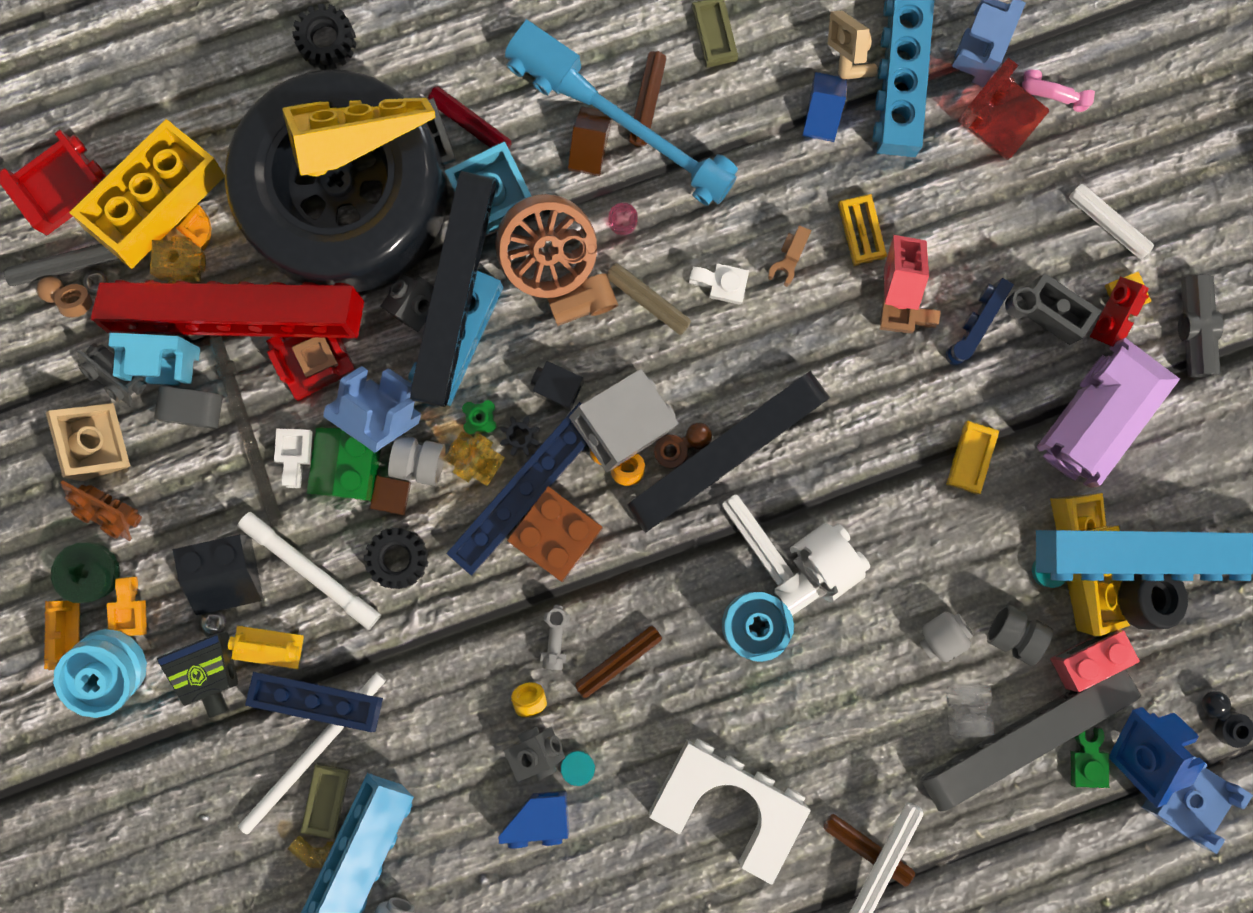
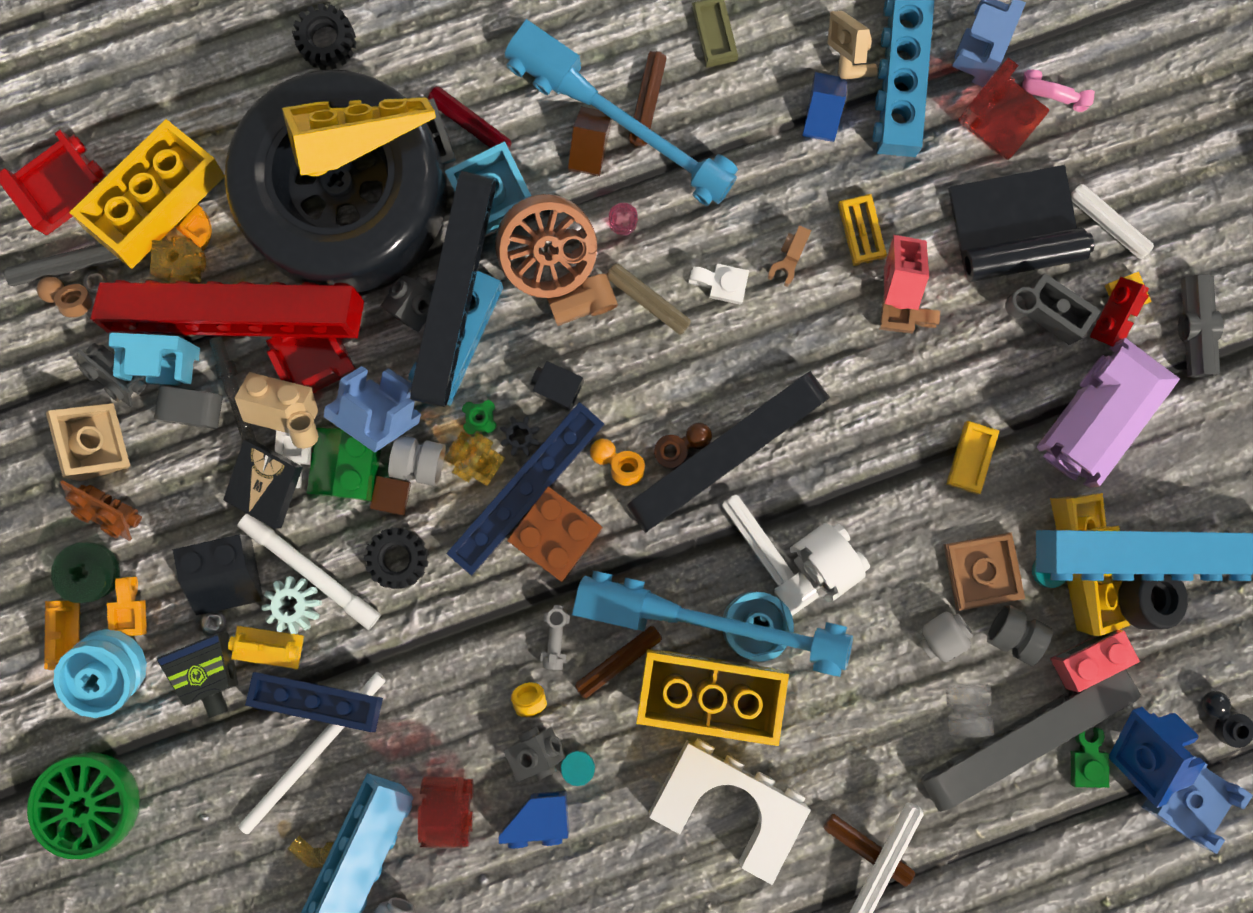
(60, 839): none -> green piece
(262, 483): none -> black tile
(279, 407): none -> tan hinge
(280, 602): none -> light aqua gear
(314, 356): medium nougat plate -> none
(325, 801): olive tile -> none
(445, 812): none -> clear red brick
(624, 420): light grey brick -> none
(632, 605): none -> dark azure bar
(712, 697): none -> yellow brick
(979, 322): dark blue plate -> none
(984, 571): none -> medium nougat tile
(1017, 224): none -> black door

